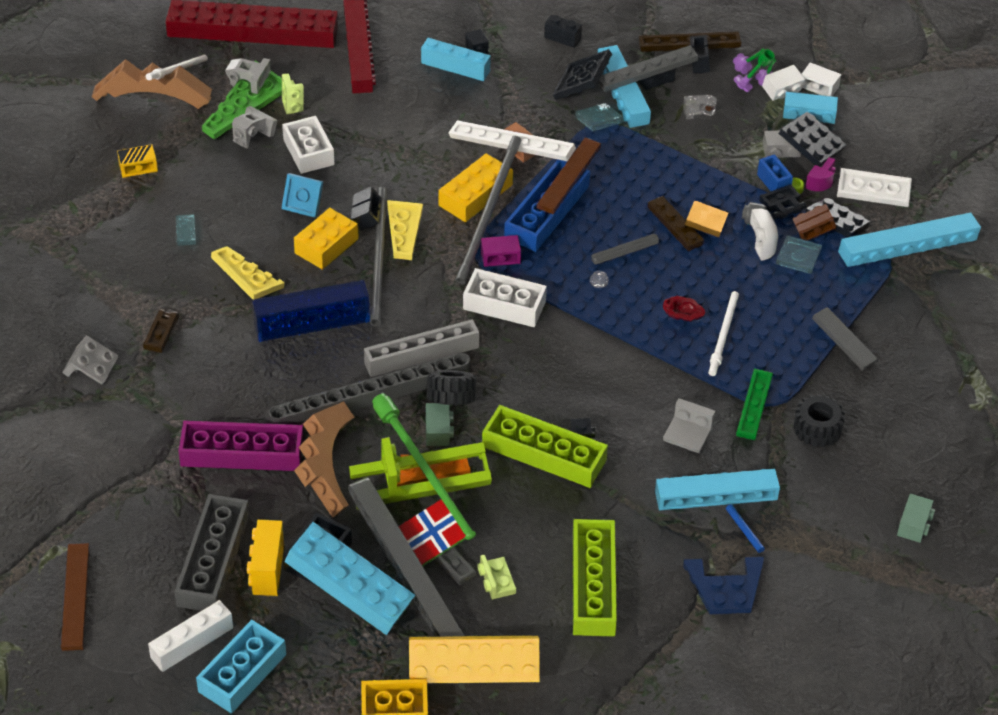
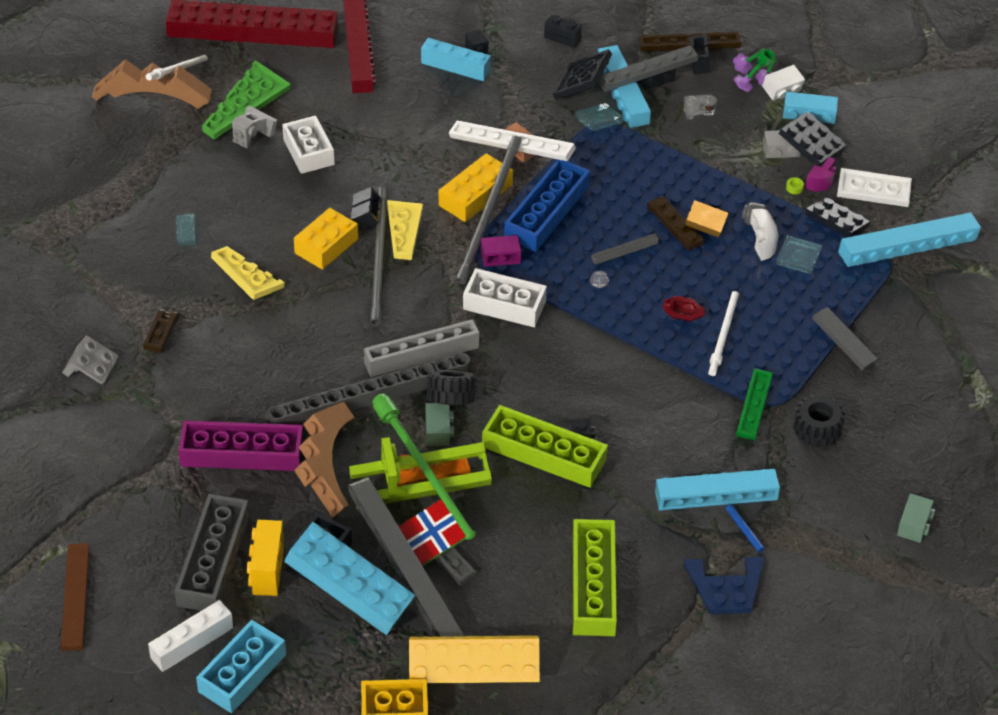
(137, 161): yellow brick -> none
(249, 70): light grey tile -> none
(292, 95): yellowish green bracket -> none
(302, 195): dark azure tile -> none
(311, 310): clear blue brick -> none
(497, 577): yellowish green bracket -> none
(568, 175): reddish brown tile -> none
(690, 426): light grey bracket -> none
(773, 173): blue brick -> none
(781, 197): black plate -> none
(814, 222): reddish brown brick -> none
(820, 80): white brick -> none

